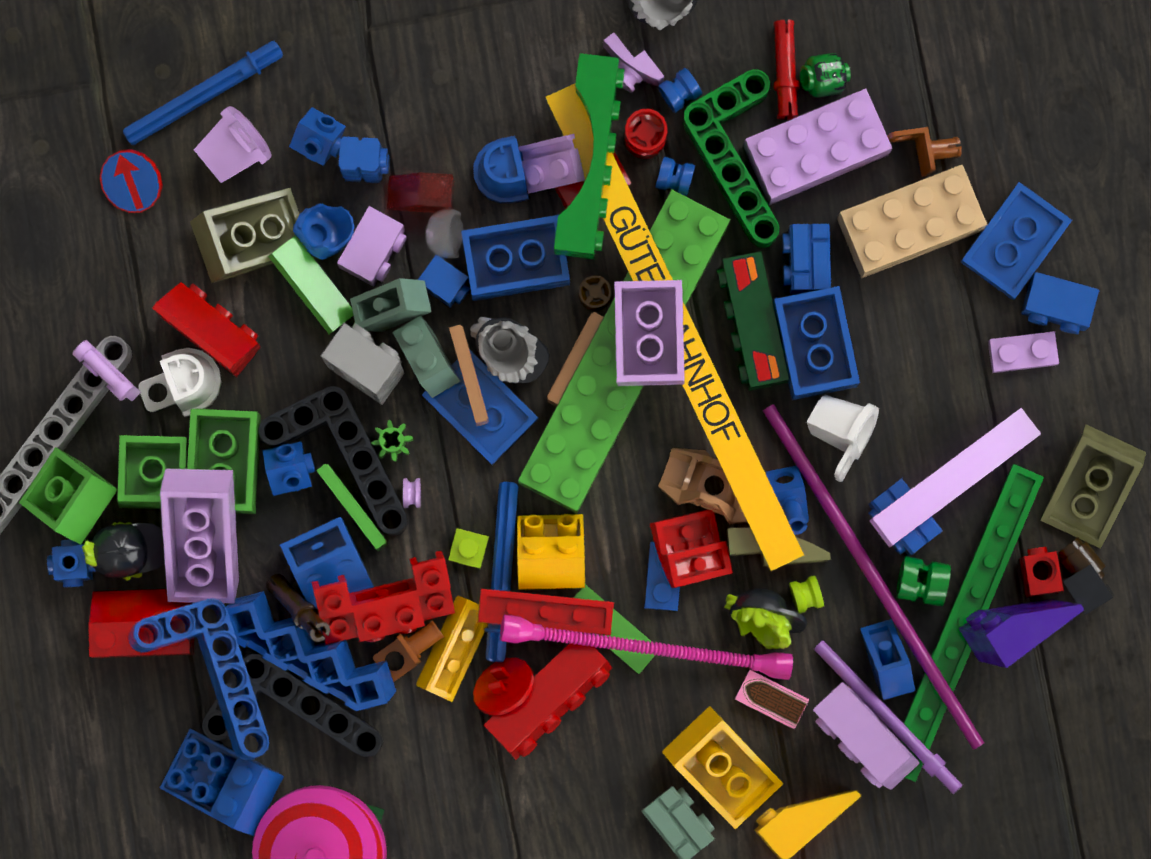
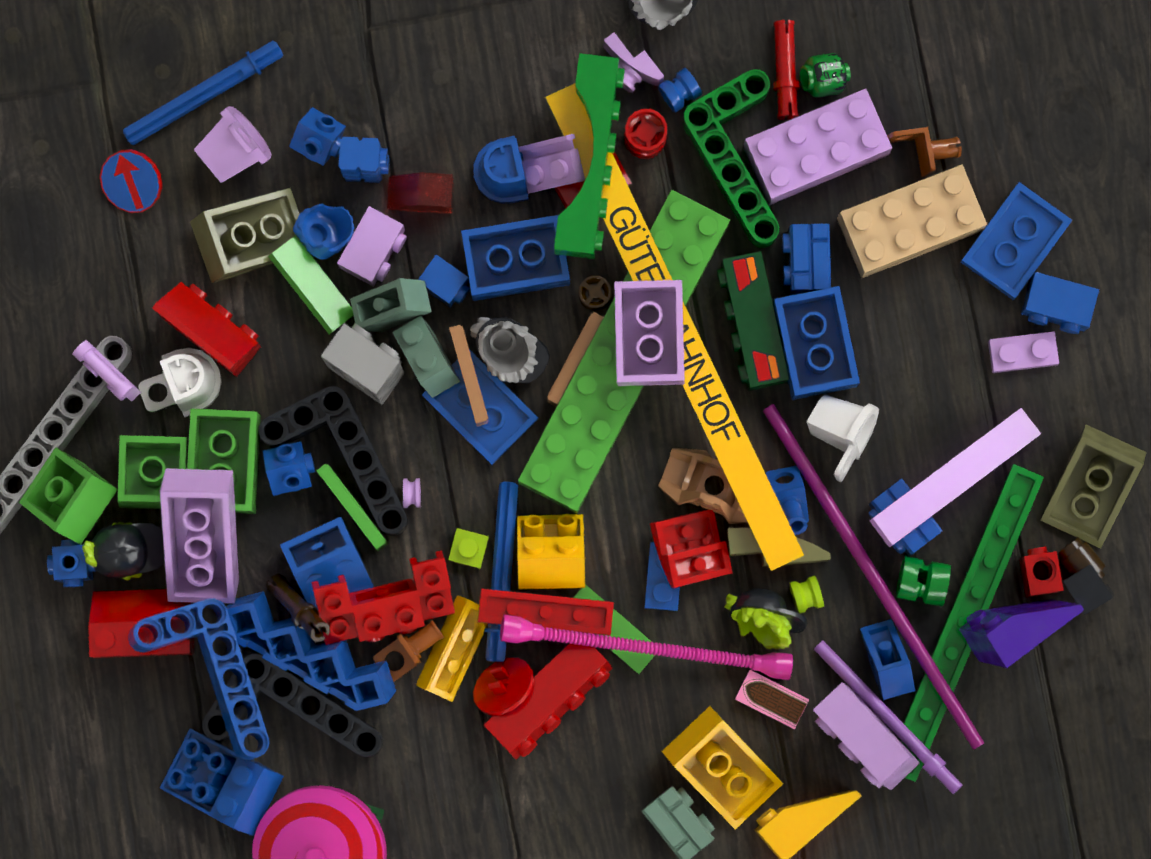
(391, 431): bright green gear -> none
(444, 233): clear hair -> none
(675, 176): blue wheel -> none

